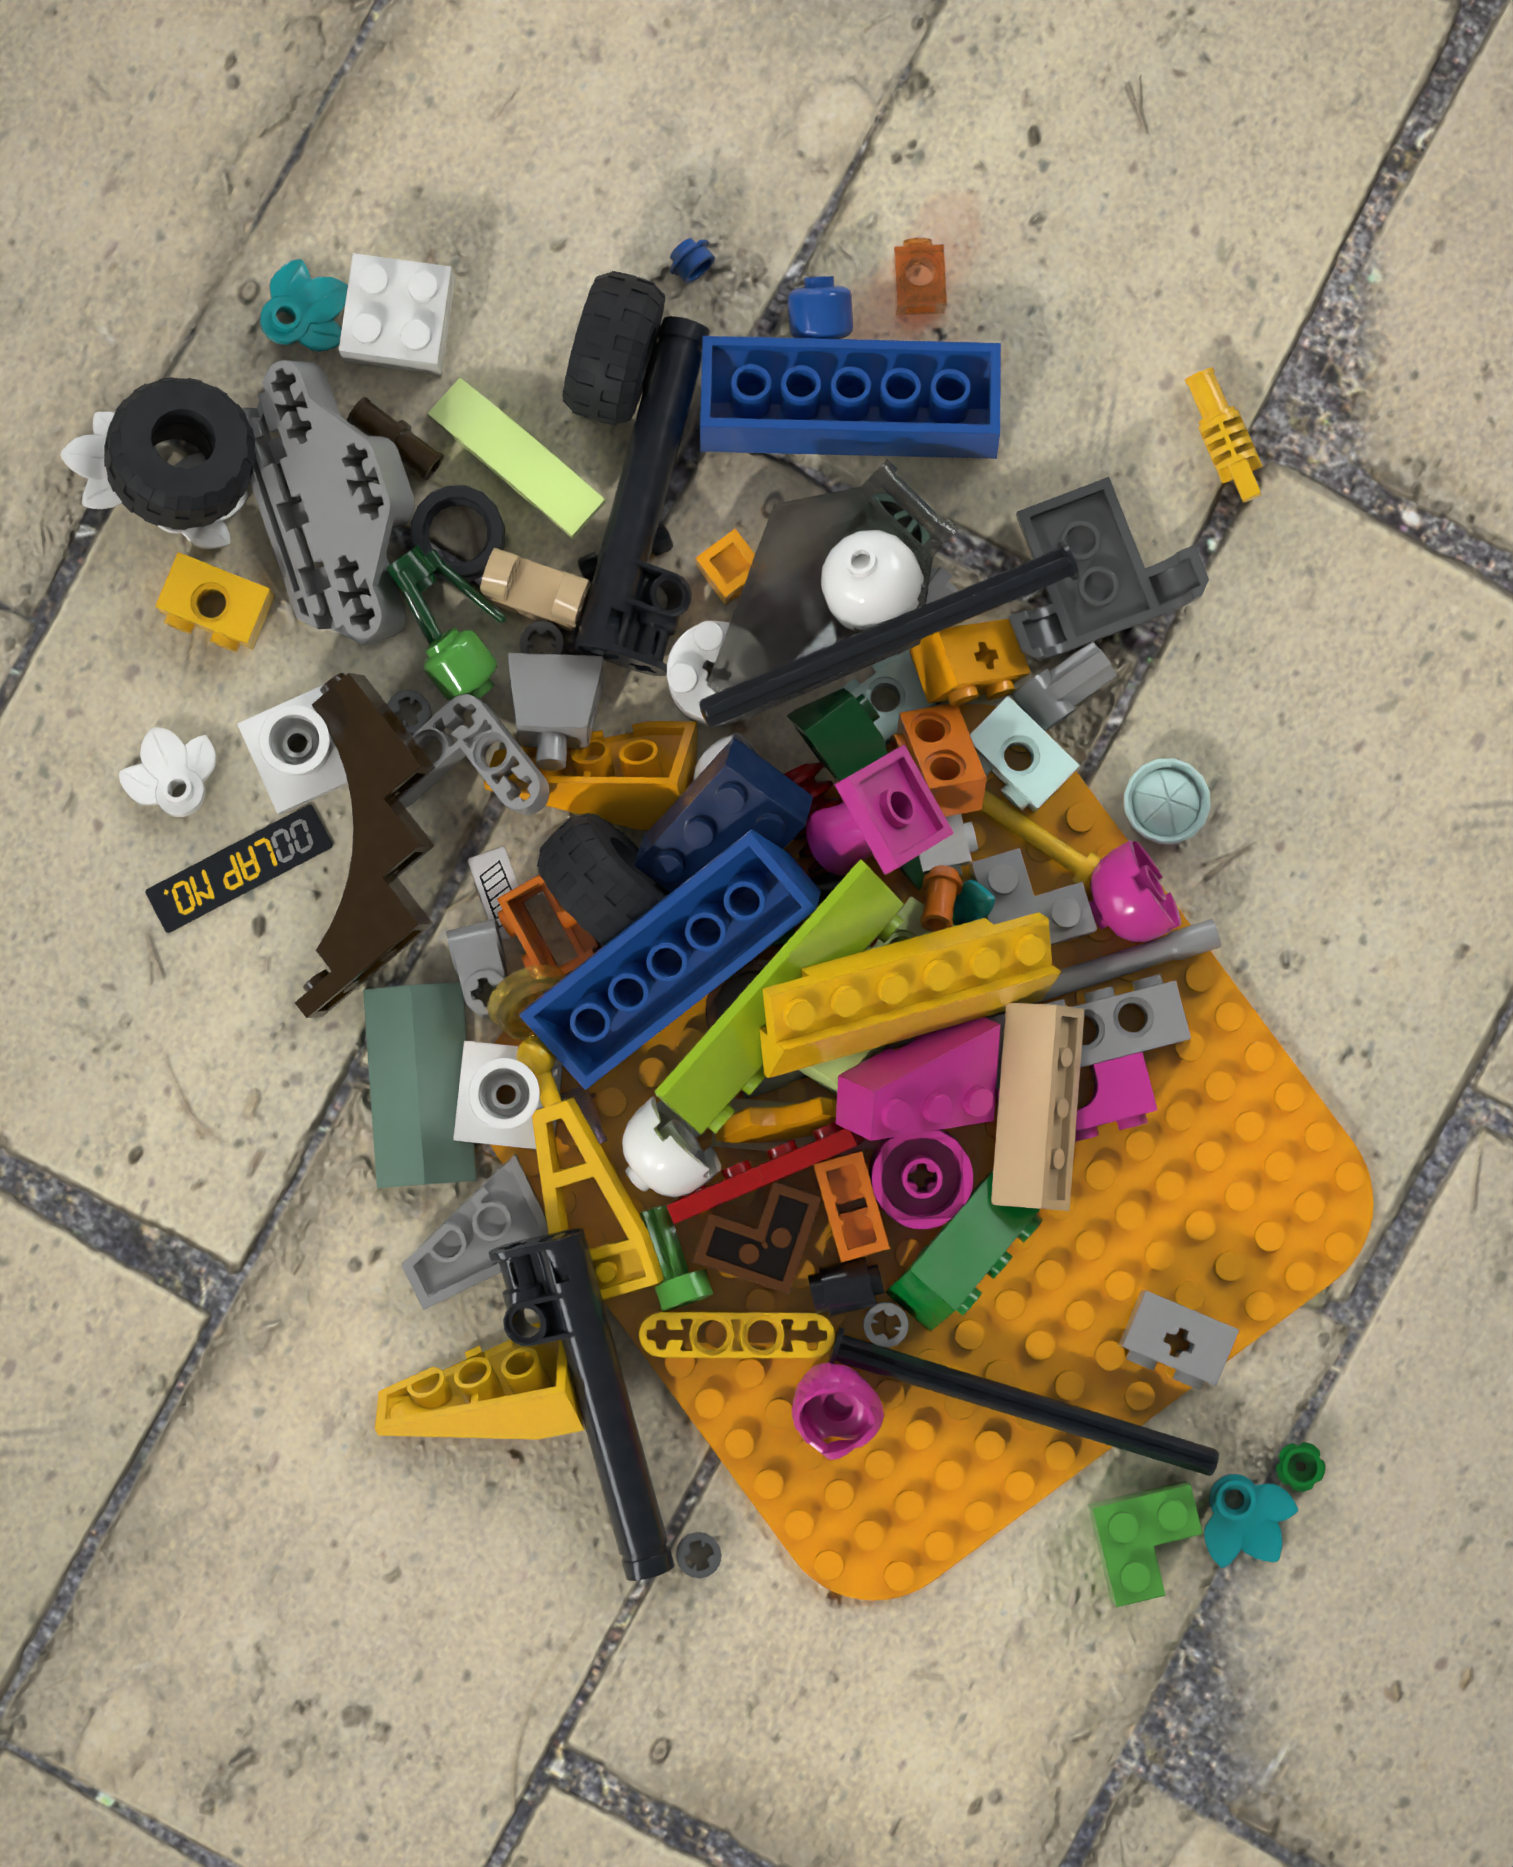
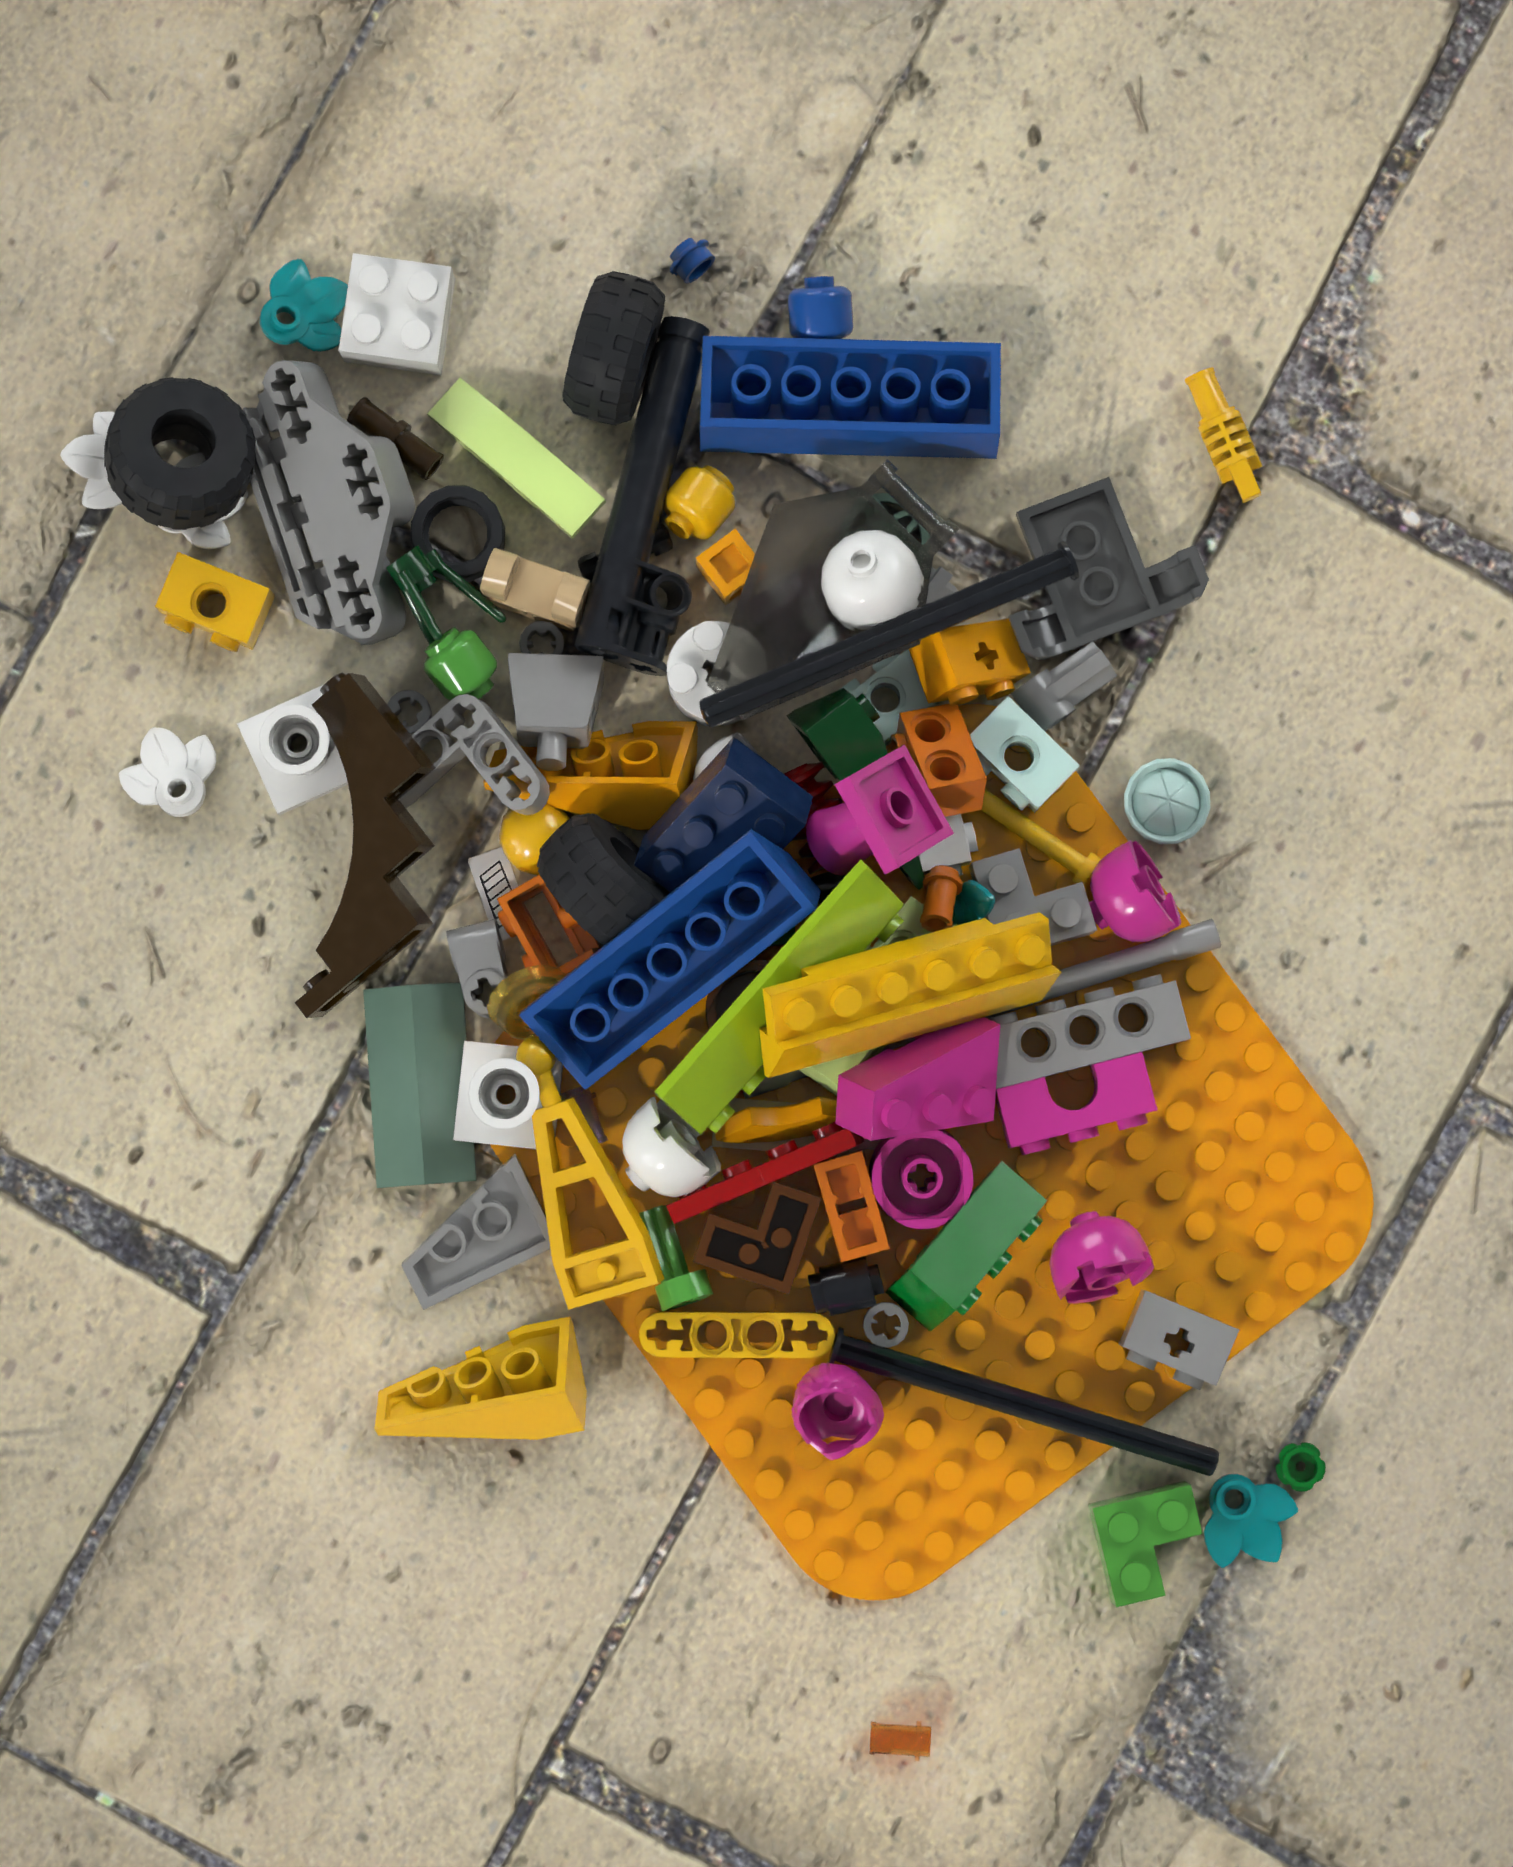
(238, 868): black sticker -> none
(525, 834): none -> yellow hair
(559, 1283): black piece -> none
(699, 502): none -> yellow head
(713, 1559): dark grey bush -> none
(900, 1739): none -> clear orange pin
(917, 299): clear orange brick -> none
(1037, 1106): tan panel -> none
(1096, 1256): none -> dark pink cylinder

